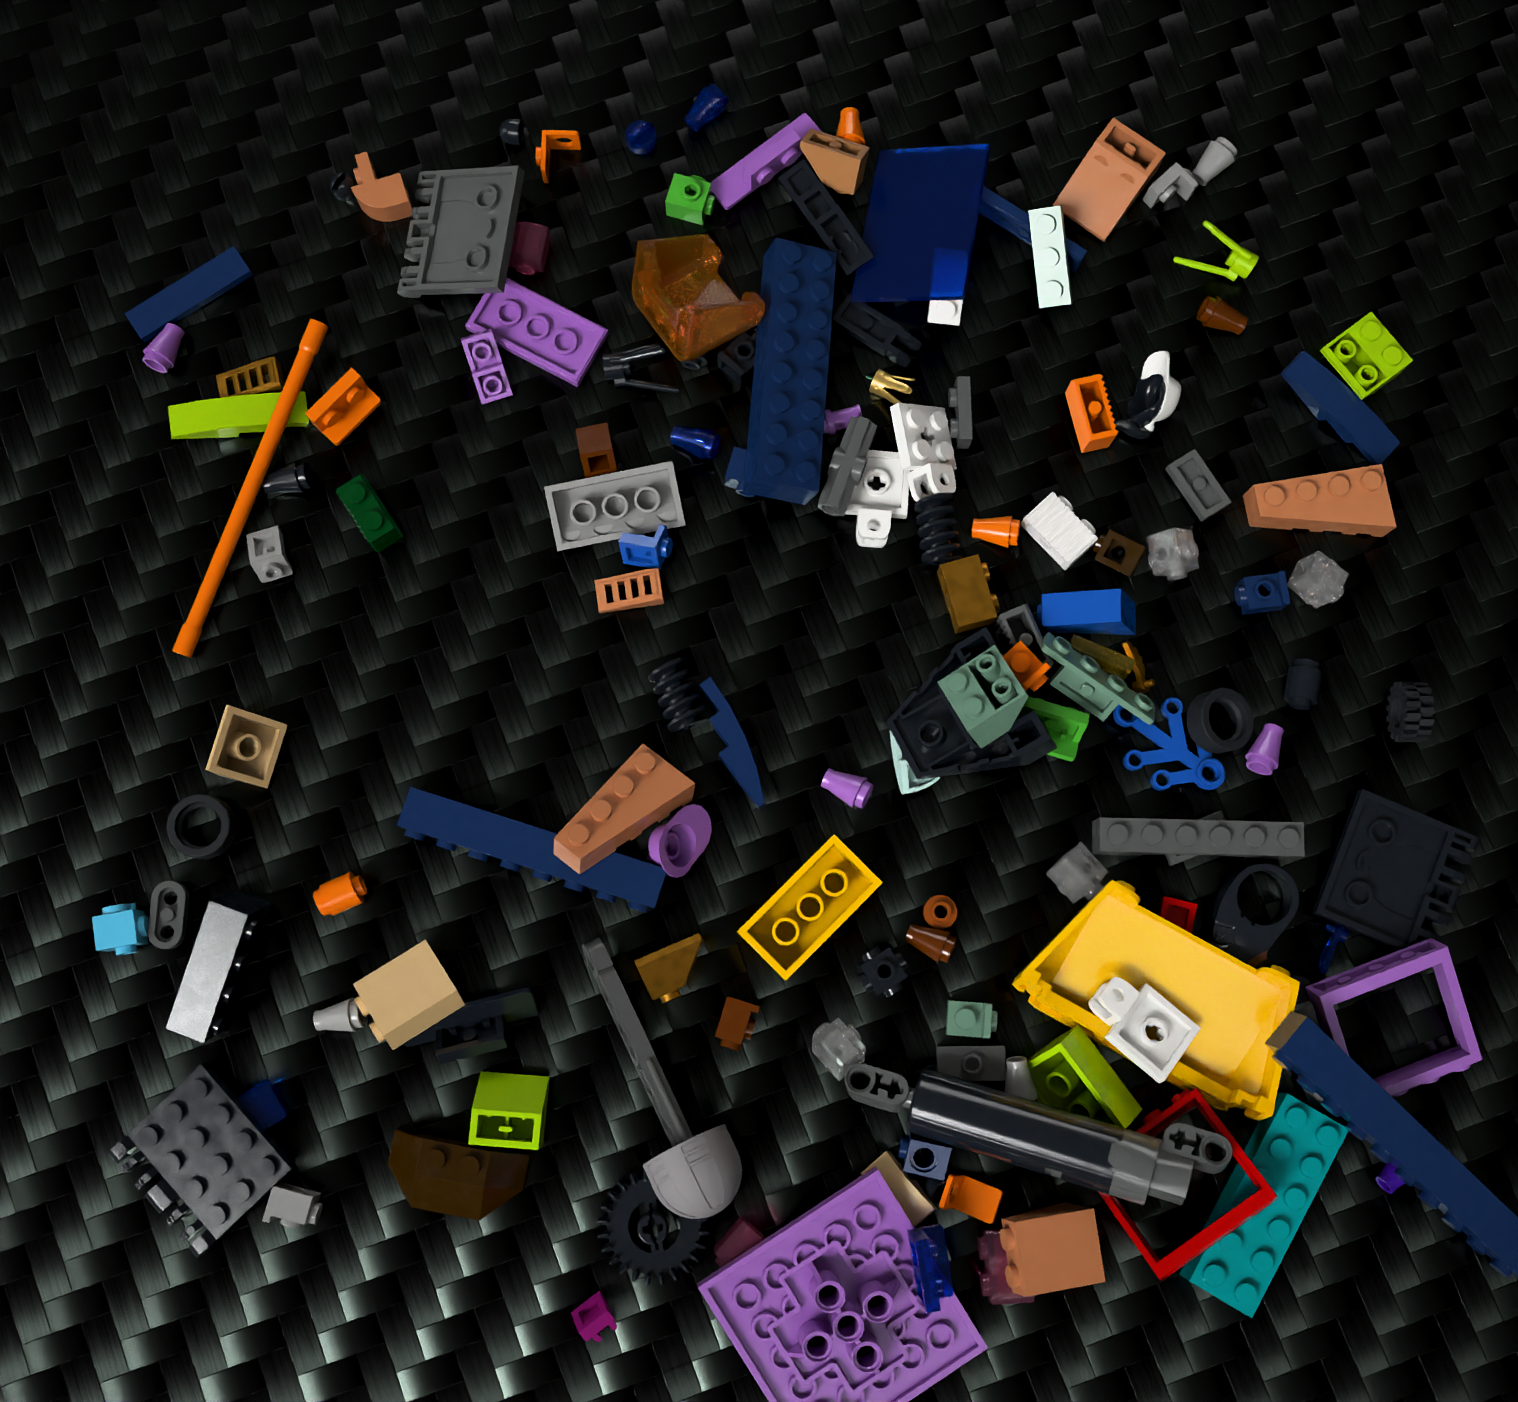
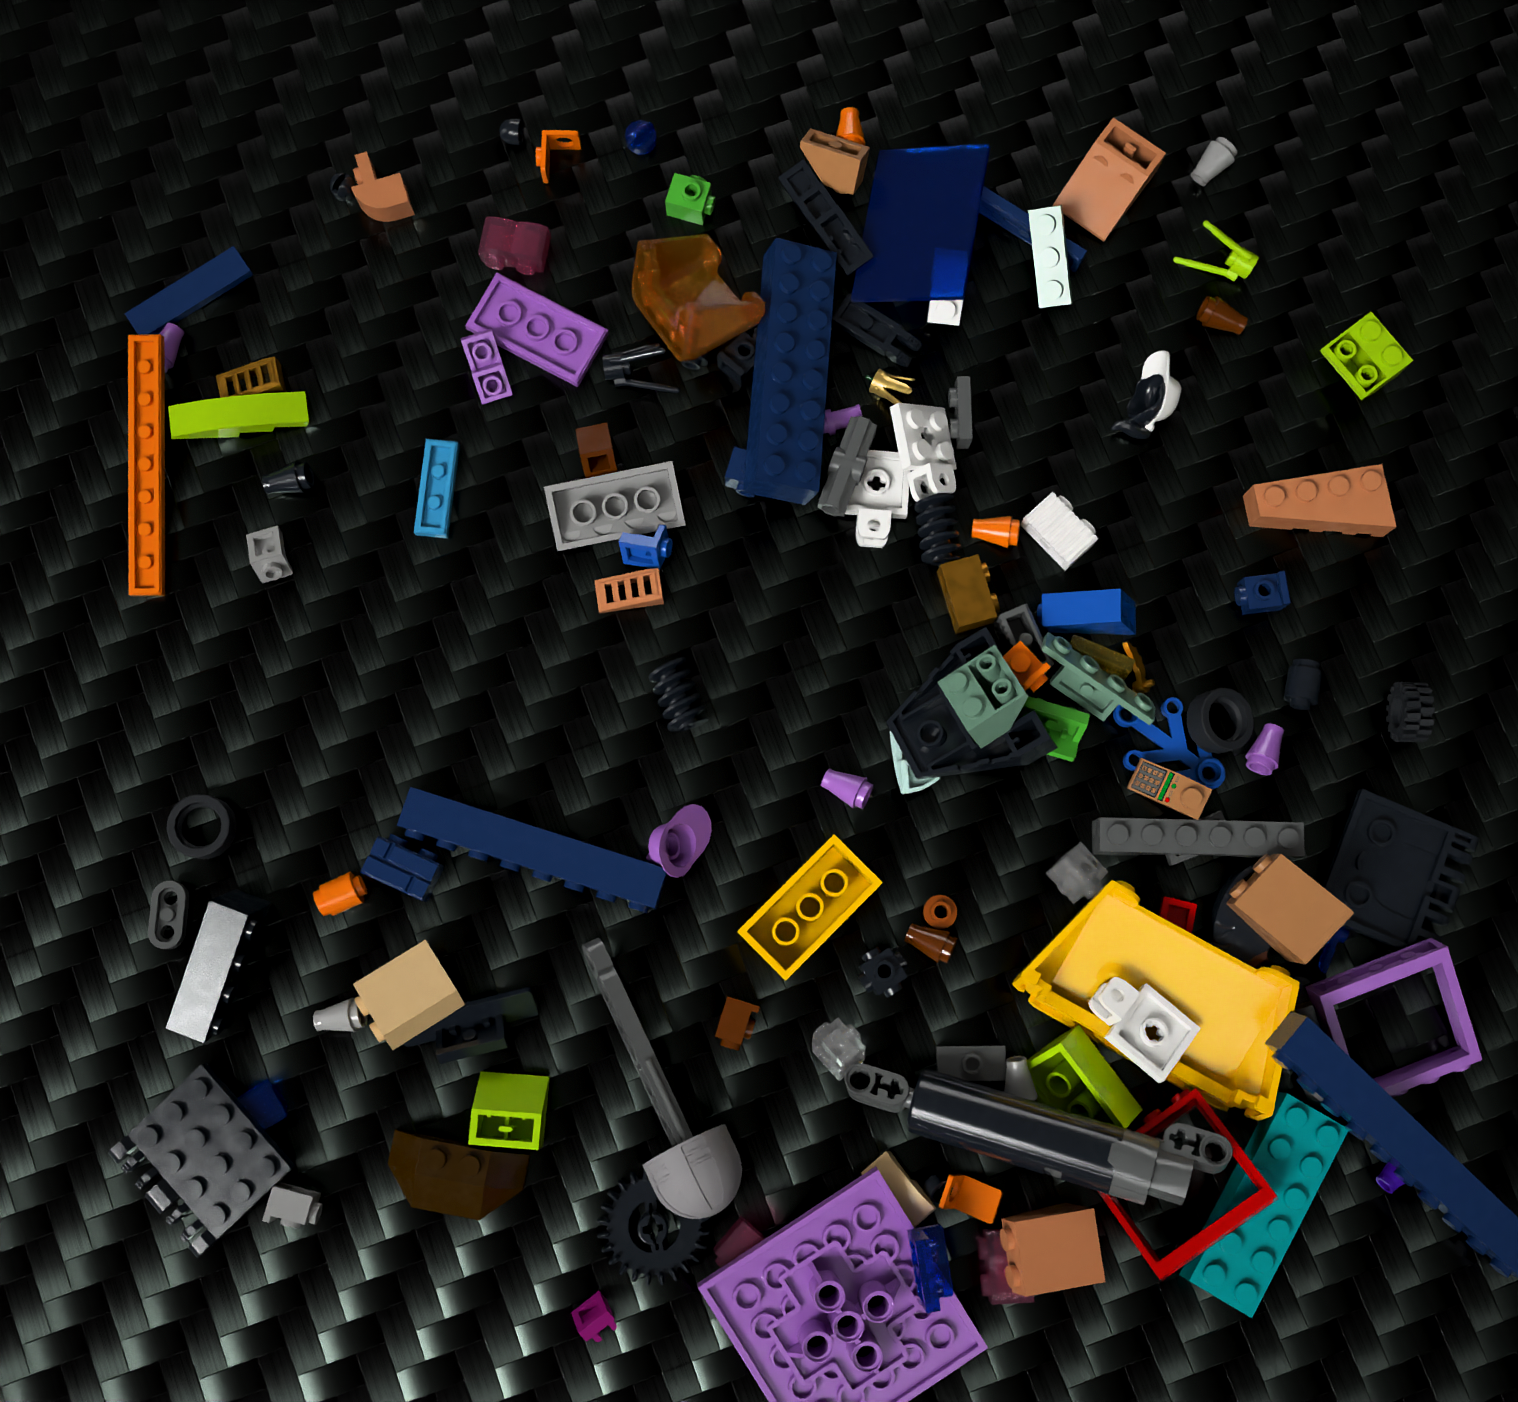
(120, 929): medium azure brick -> none
(146, 464): none -> orange tile
(192, 628): orange piece -> none
(246, 747): tan slope -> none
(343, 407): orange bracket -> none
(369, 513): dark green brick -> none
(403, 868): none -> dark blue brick
(436, 488): none -> dark azure tile
(463, 233): dark grey hinge -> none
(628, 803): nougat wedge -> none
(669, 968): pearl gold slope -> none
(697, 441): clear blue cone -> none
(706, 107): clear blue cone -> none
(737, 755): dark blue slope -> none
(762, 163): medium lavender bracket -> none
(930, 1166): dark blue brick -> none
(970, 1019): sand green bracket -> none
(1091, 413): orange brick -> none
(1133, 552): dark brown brick -> none
(1169, 788): none -> medium nougat slope
(1172, 553): clear brick -> none
(1173, 180): light grey bracket -> none
(1198, 485): dark grey plate -> none
(1288, 908): none -> medium nougat slope
(1318, 579): clear brick -> none
(1341, 407): dark blue slope -> none

